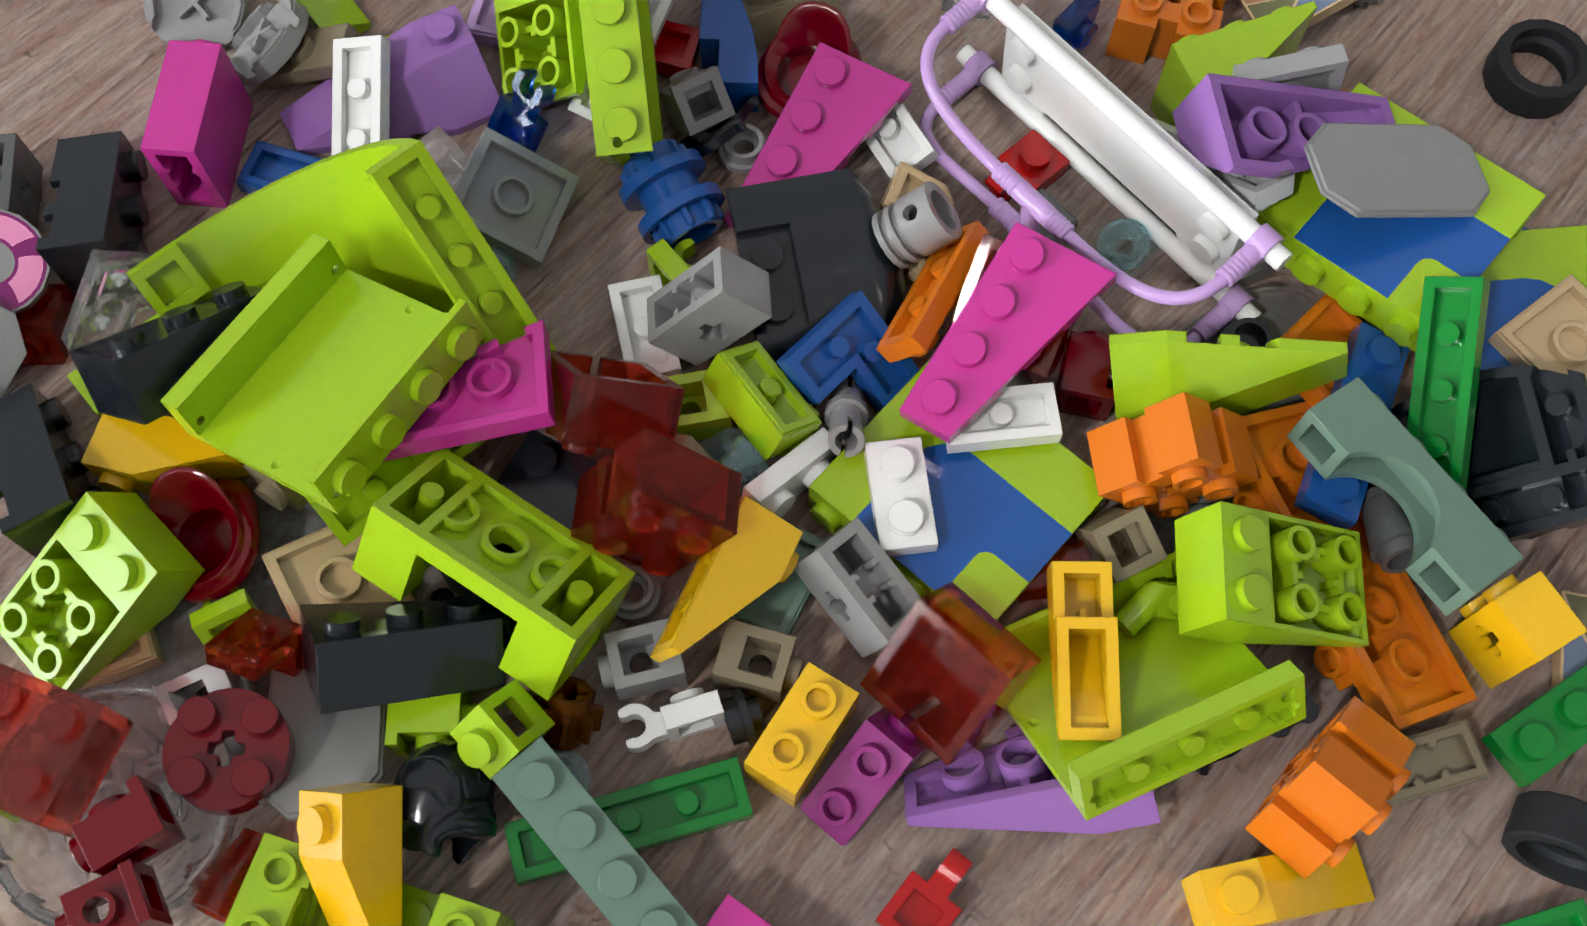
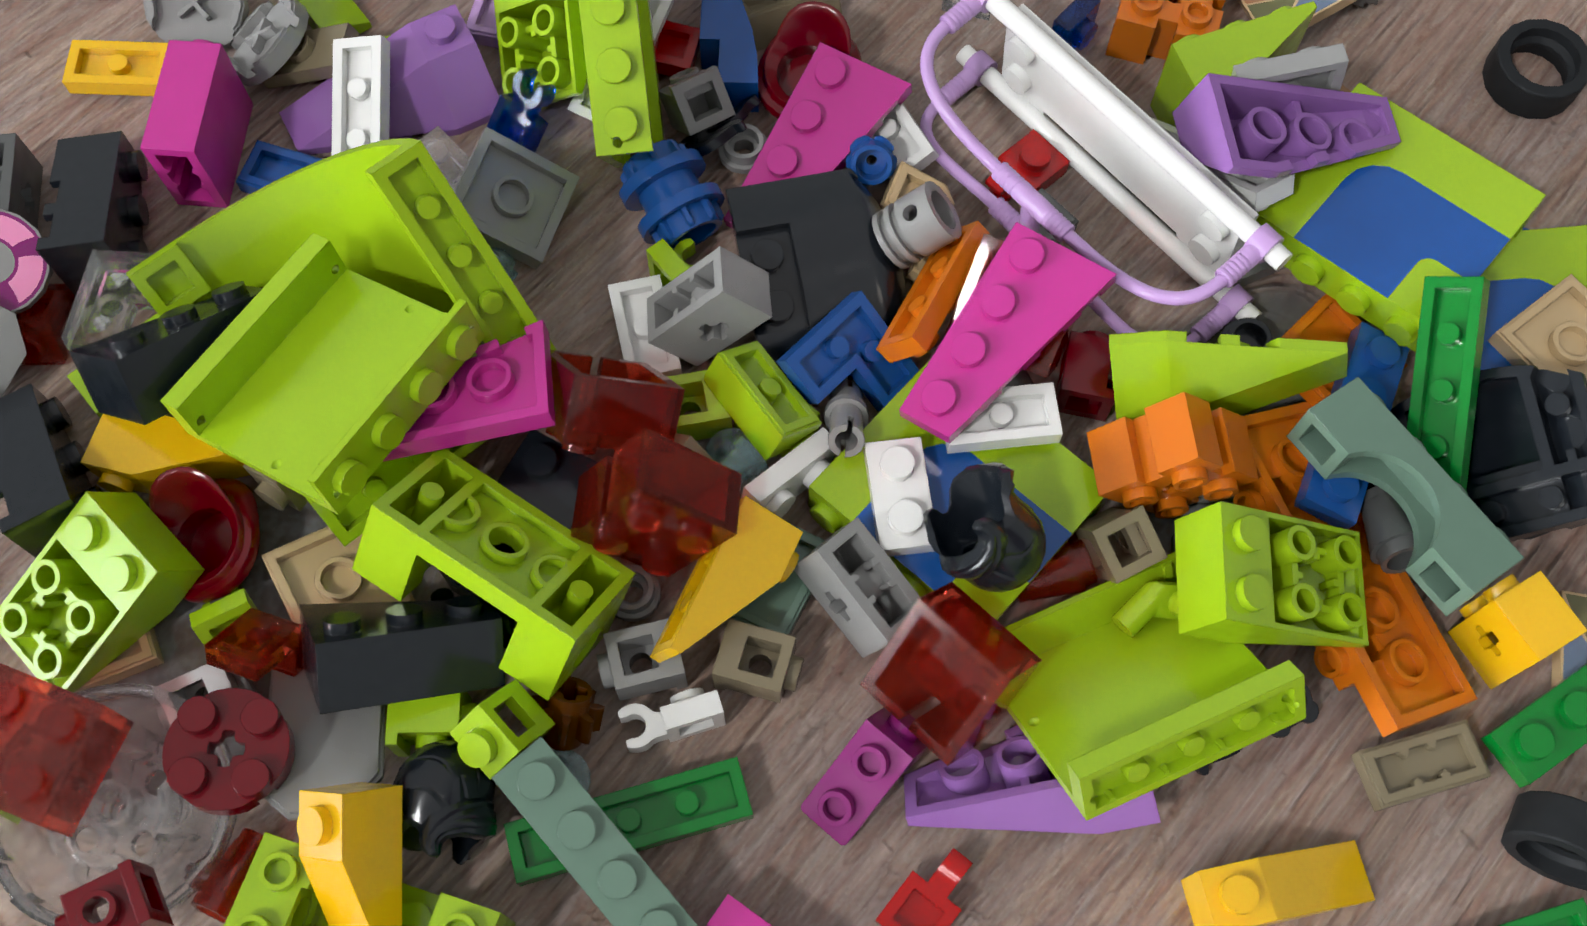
(113, 67): none -> yellow plate
(126, 828): dark red brick -> none
(742, 717): black plate -> none
(801, 734): yellow brick -> none
(874, 172): none -> blue plate
(987, 530): none -> black hair
(1084, 651): yellow slope -> none
(1119, 230): clear light blue plate -> none
(1333, 790): orange brick -> none
(1396, 170): light grey shield -> none

